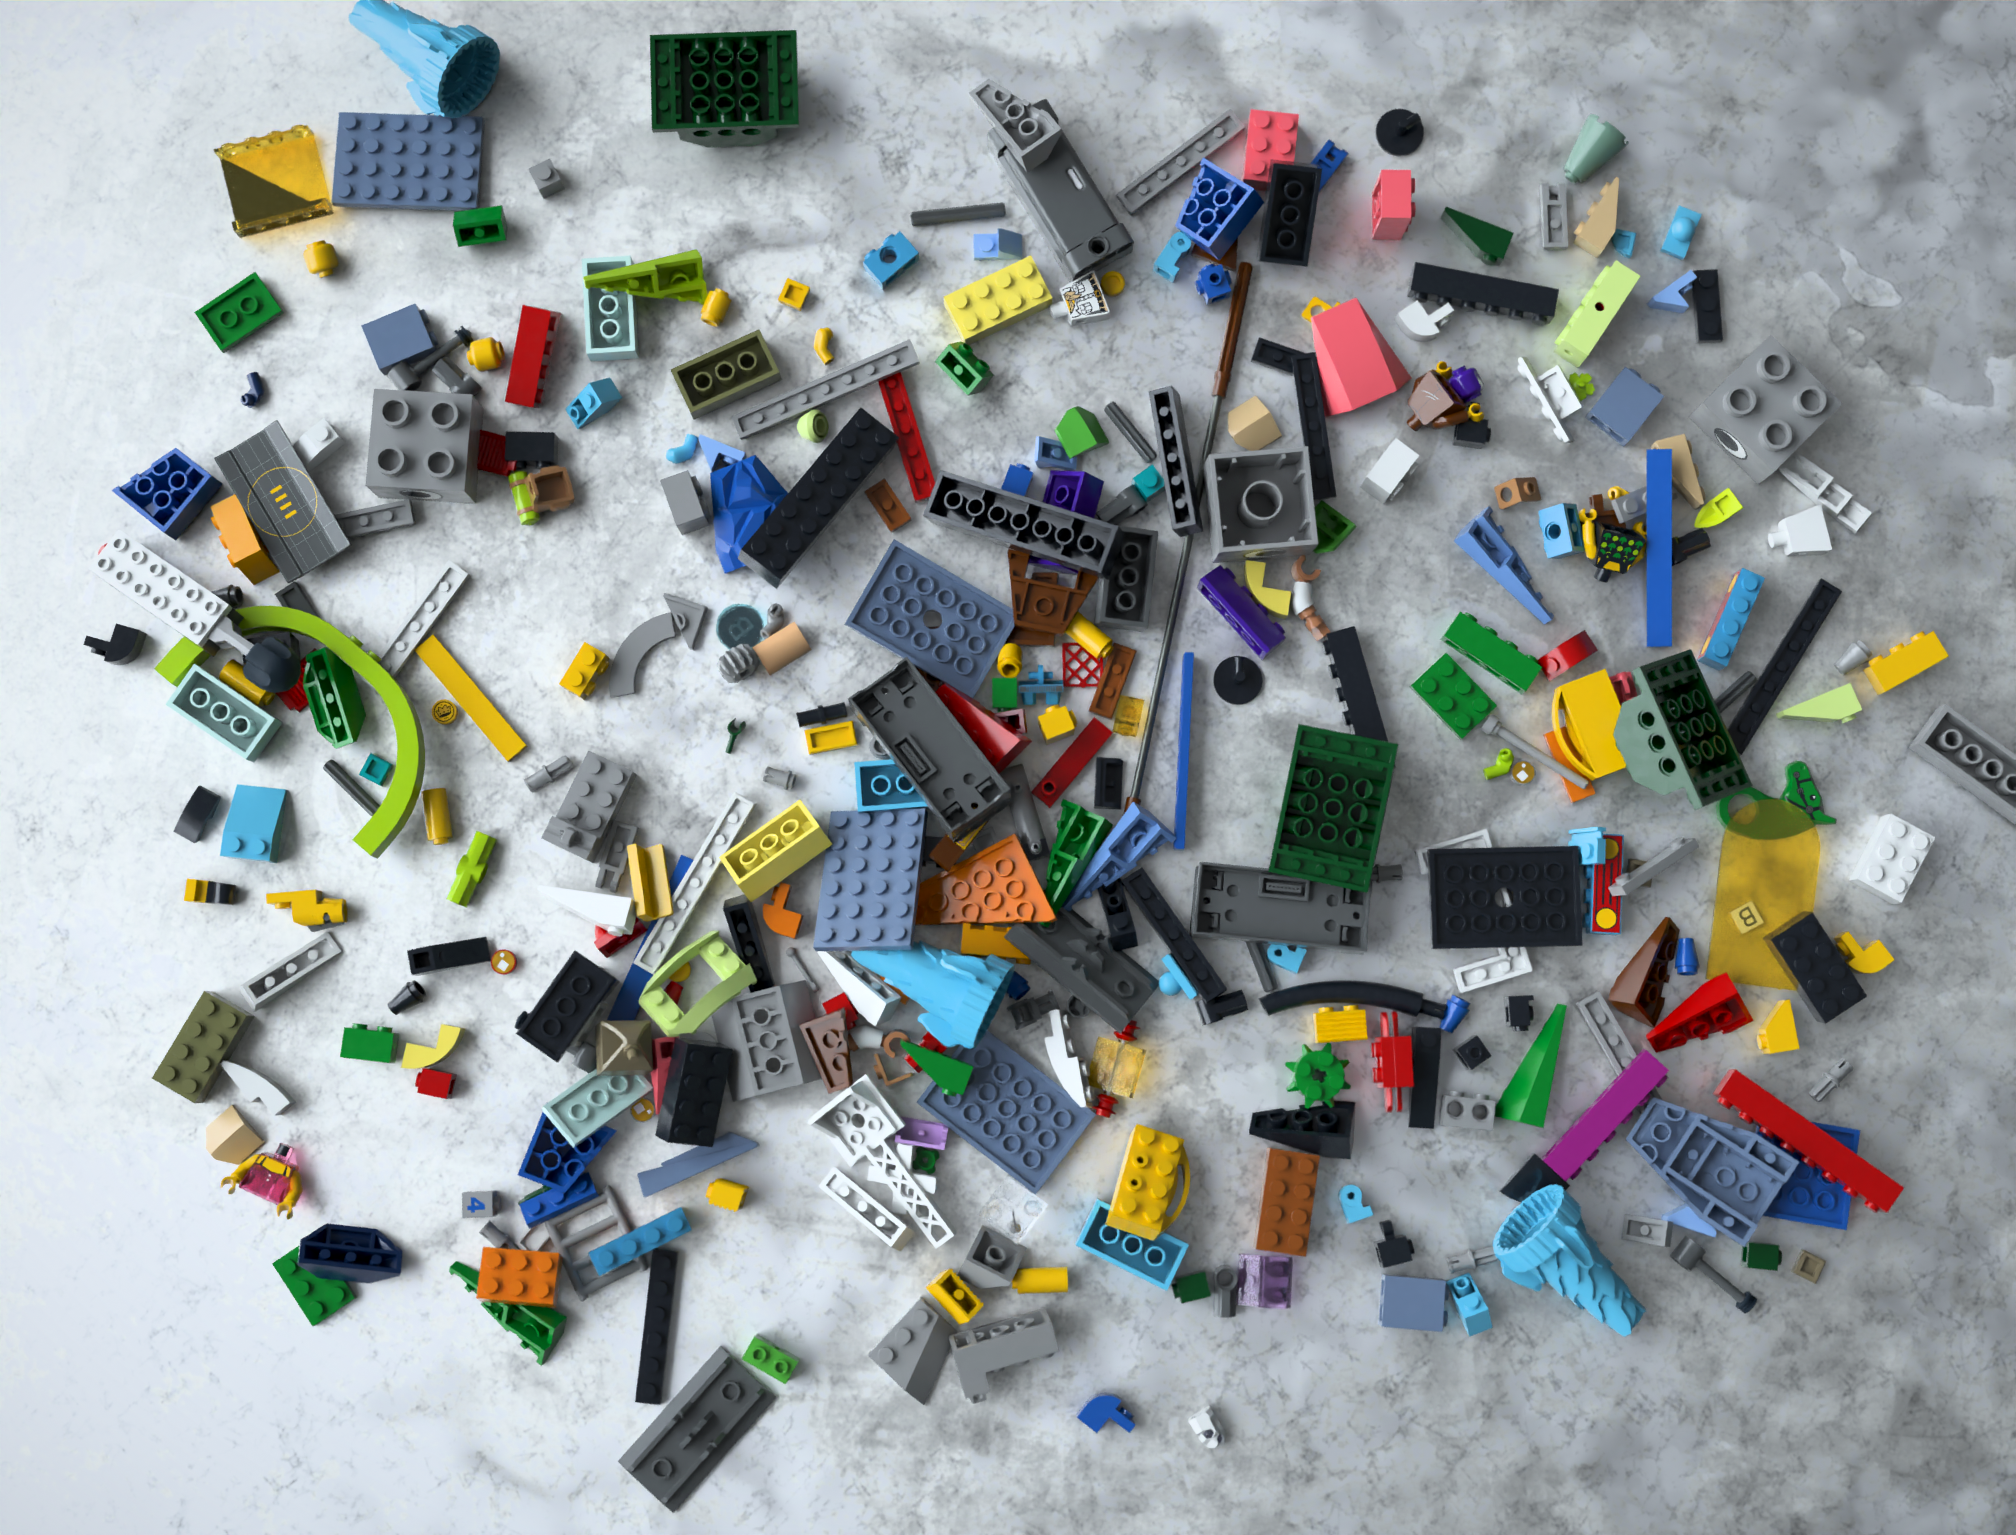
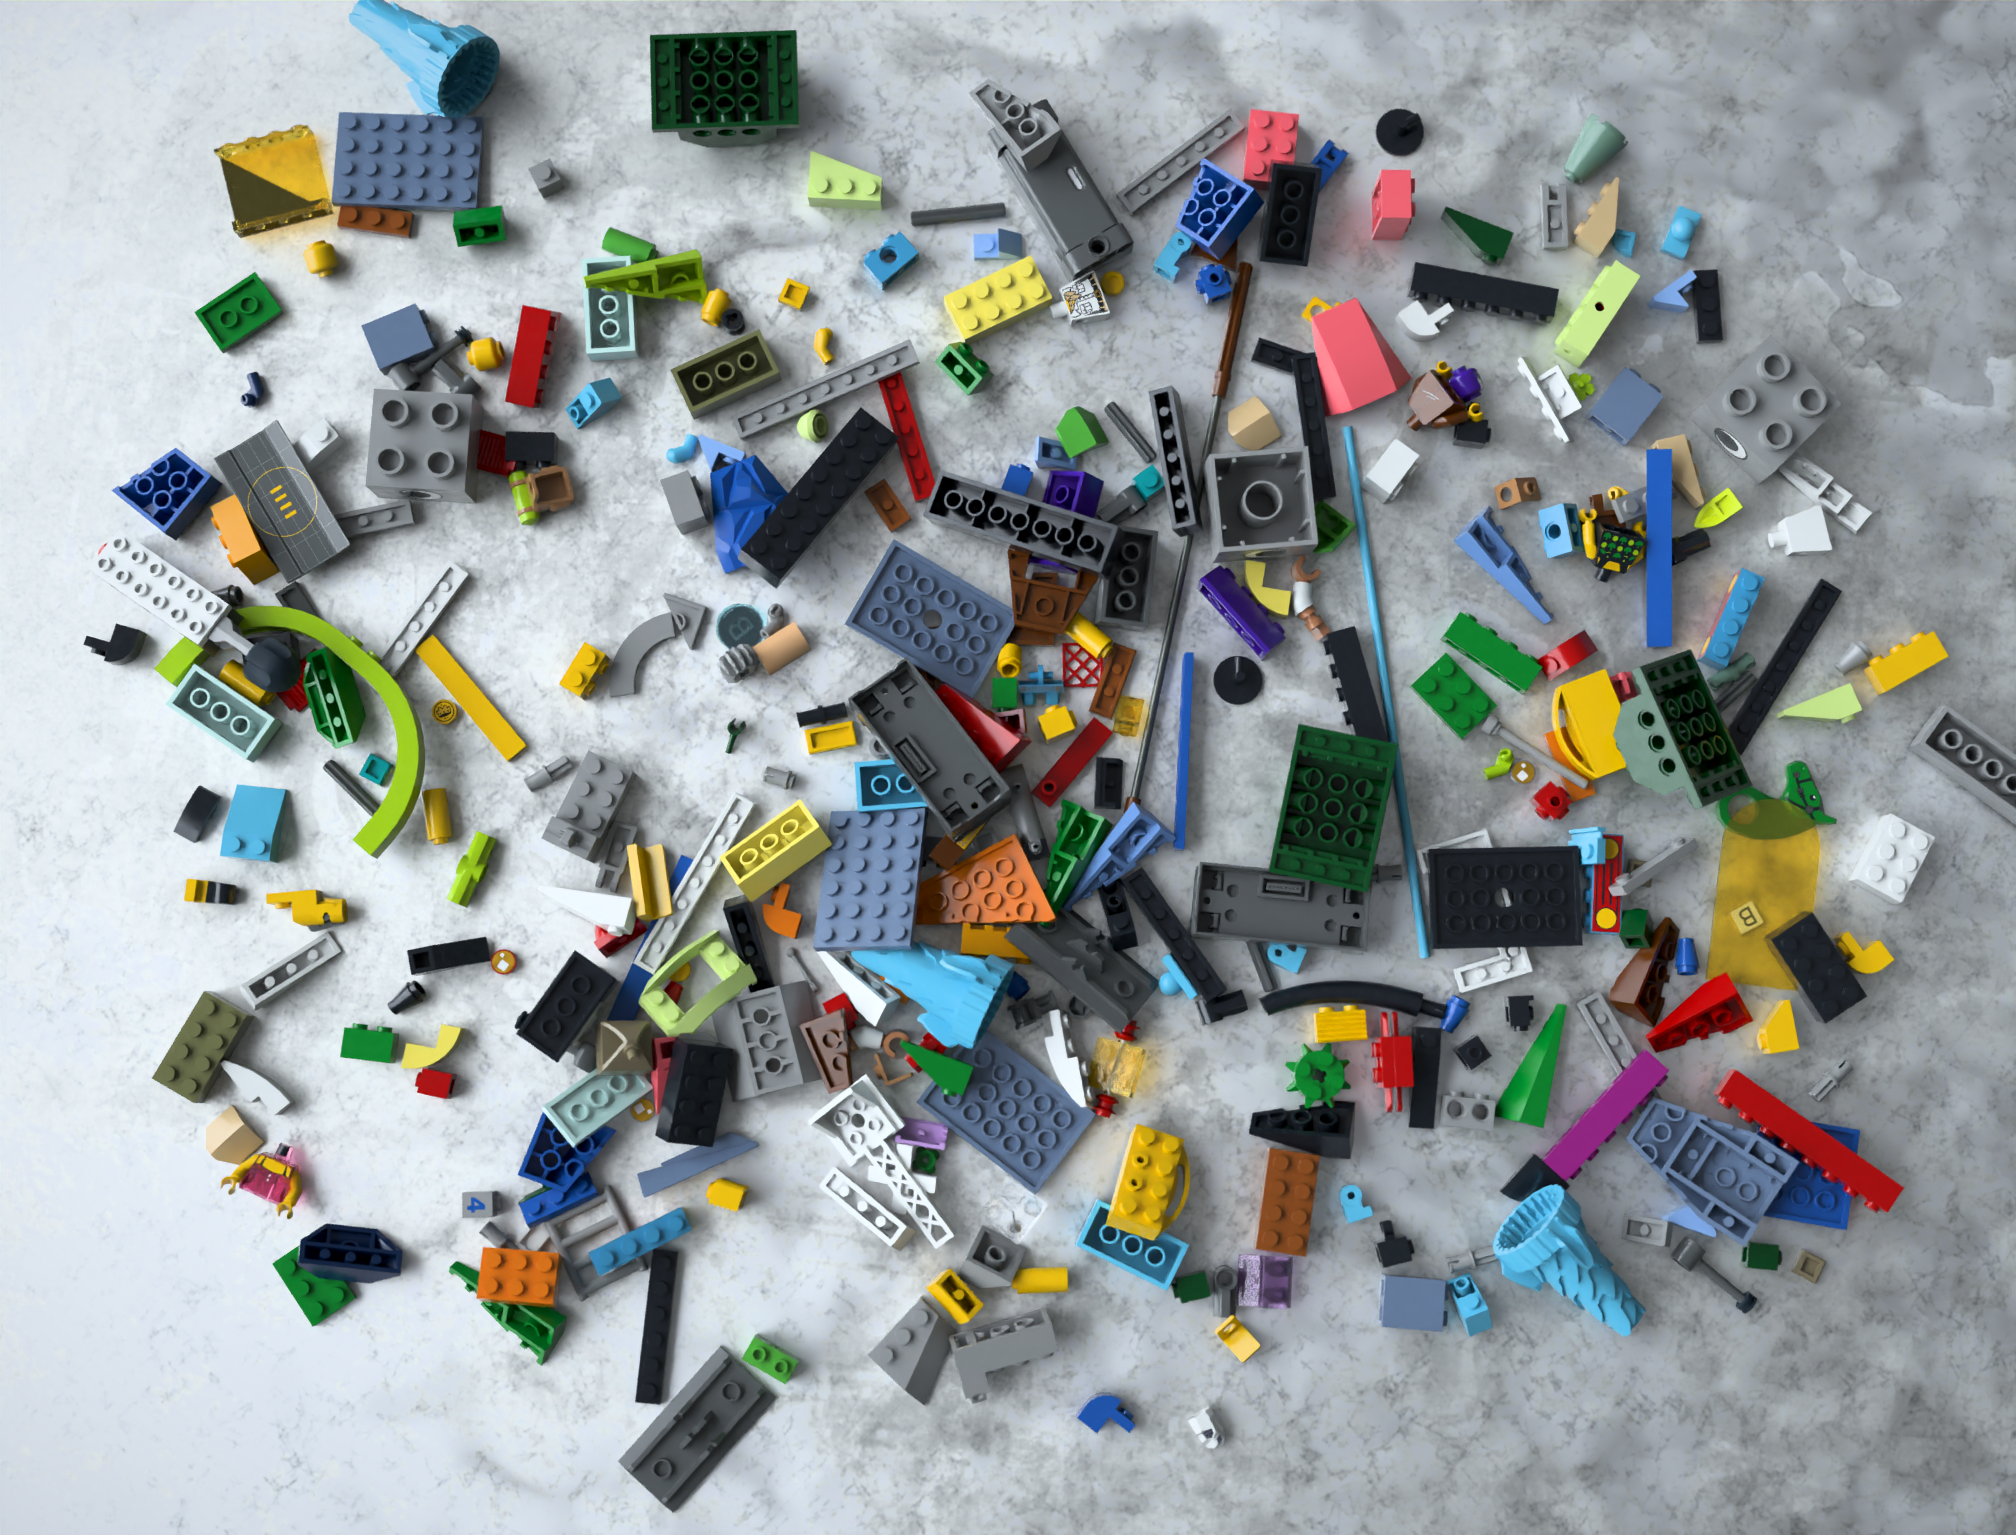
(376, 221): none -> dark orange plate
(624, 244): none -> bright green brick
(733, 314): none -> black bush
(842, 185): none -> yellowish green wedge
(1238, 1339): none -> yellow bracket
(1386, 691): none -> medium azure piece
(1543, 799): none -> red brick
(1636, 928): none -> dark green brick
(1731, 672): none -> sand green pin

